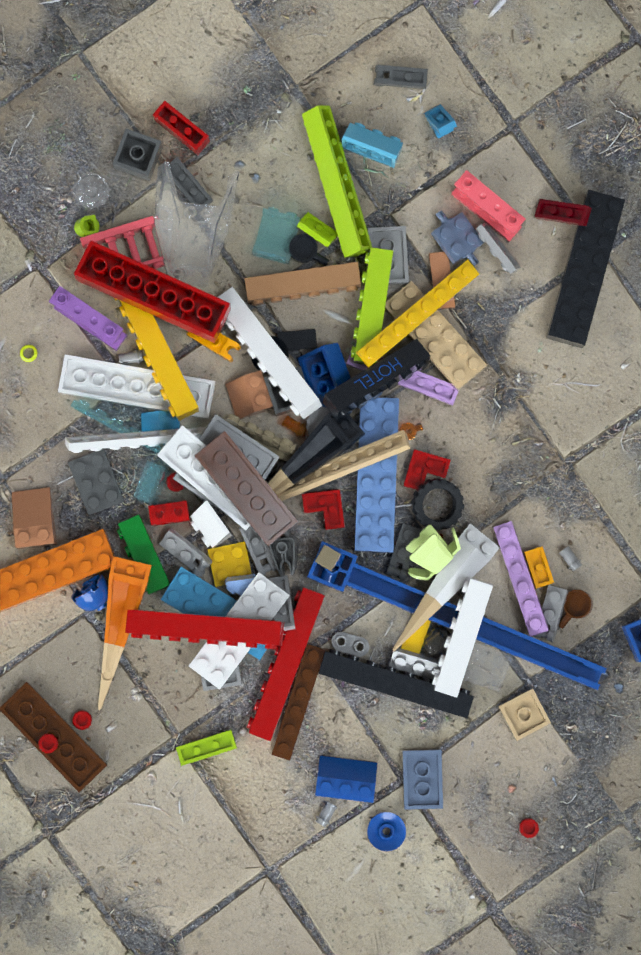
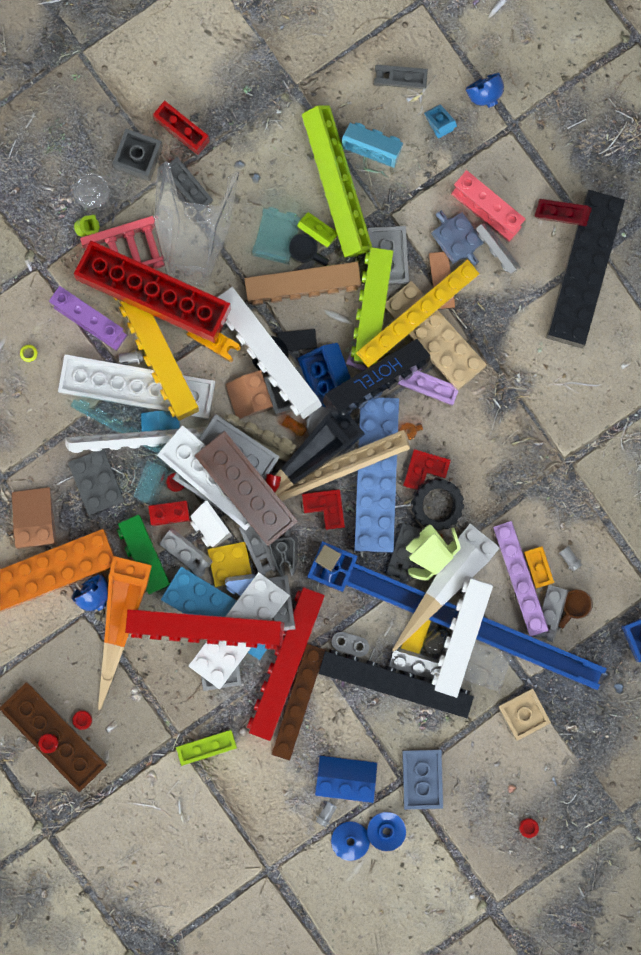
(273, 481): none -> red hose
(343, 833): none -> blue dish
(486, 91): none -> blue cylinder

